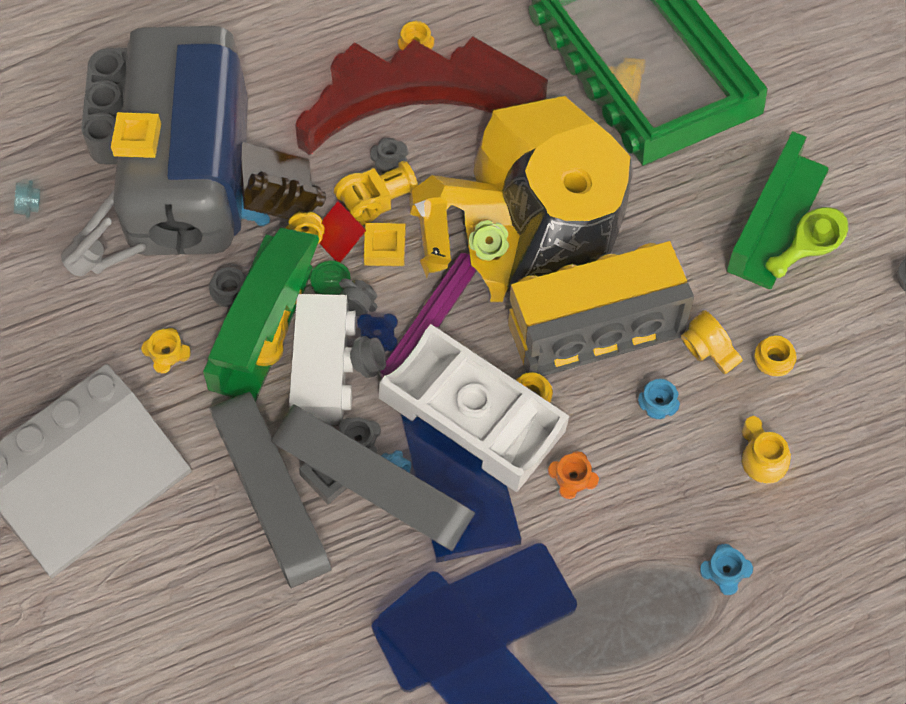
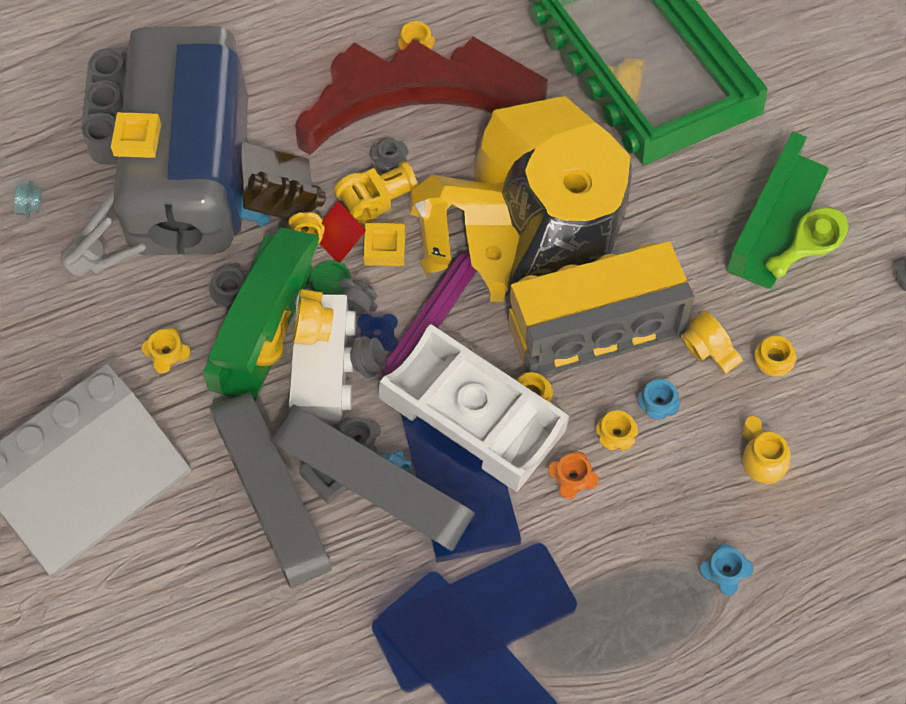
(312, 319): none -> yellow piece
(496, 248): lime plate -> none
(621, 421): none -> yellow plate

